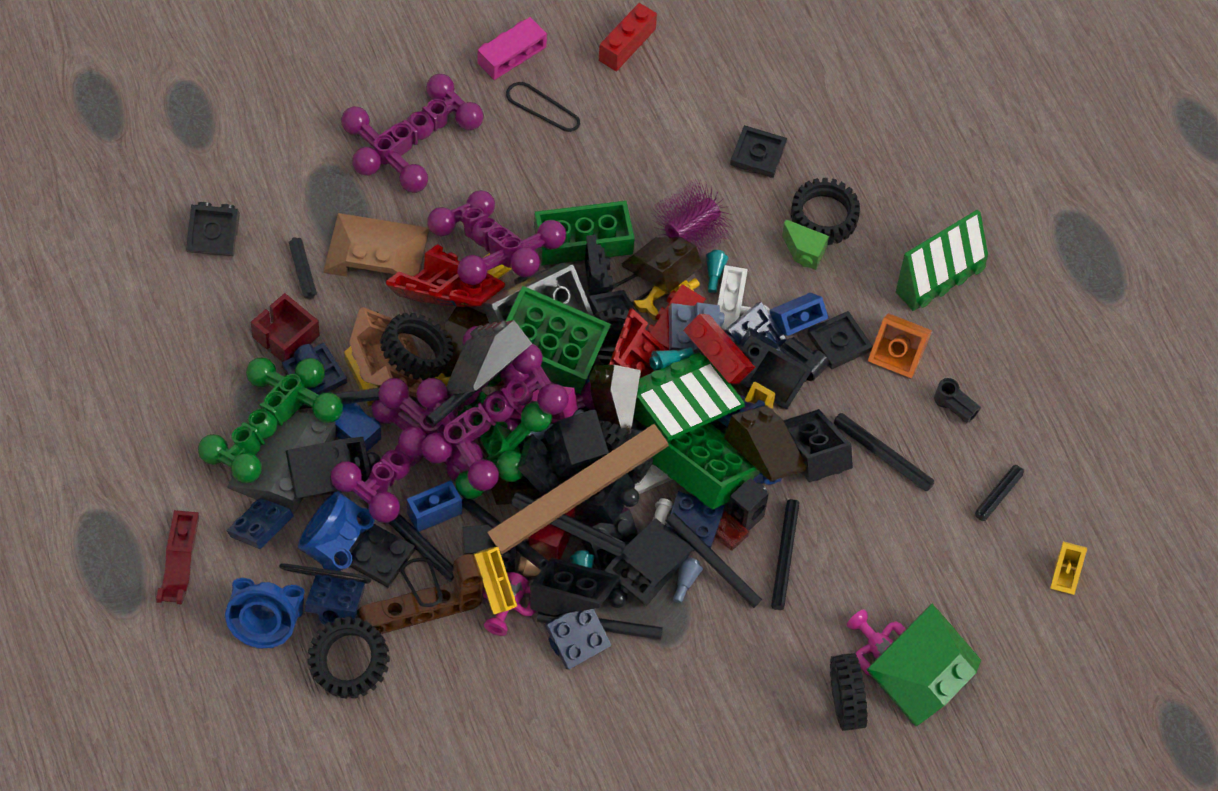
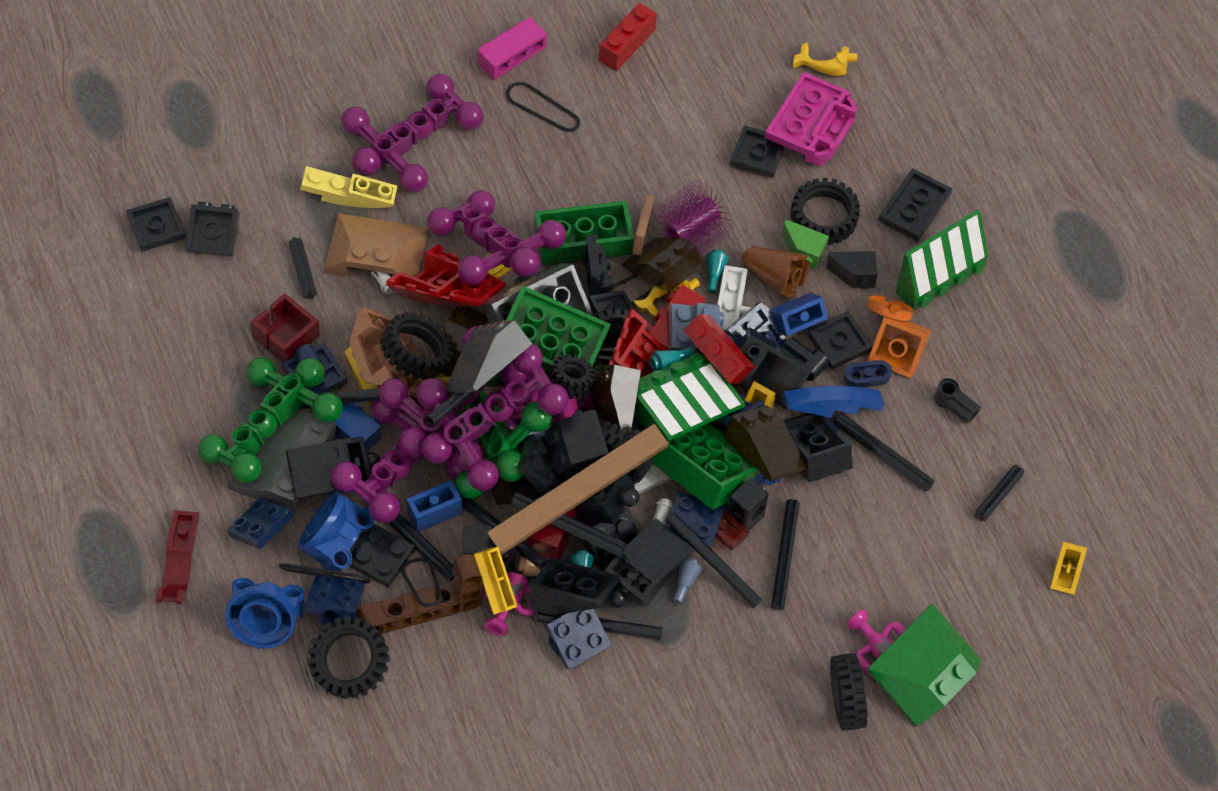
(155, 224): none -> black plate
(346, 191): none -> light yellow slope
(381, 278): none -> white pin
(572, 366): none -> black tyre
(643, 225): none -> medium nougat tile
(777, 268): none -> dark orange cone
(813, 119): none -> dark pink plate
(827, 399): none -> blue slope
(834, 67): none -> yellow animal
(854, 268): none -> black slope
(866, 373): none -> dark blue plate
(893, 310): none -> orange tile
(915, 204): none -> black plate

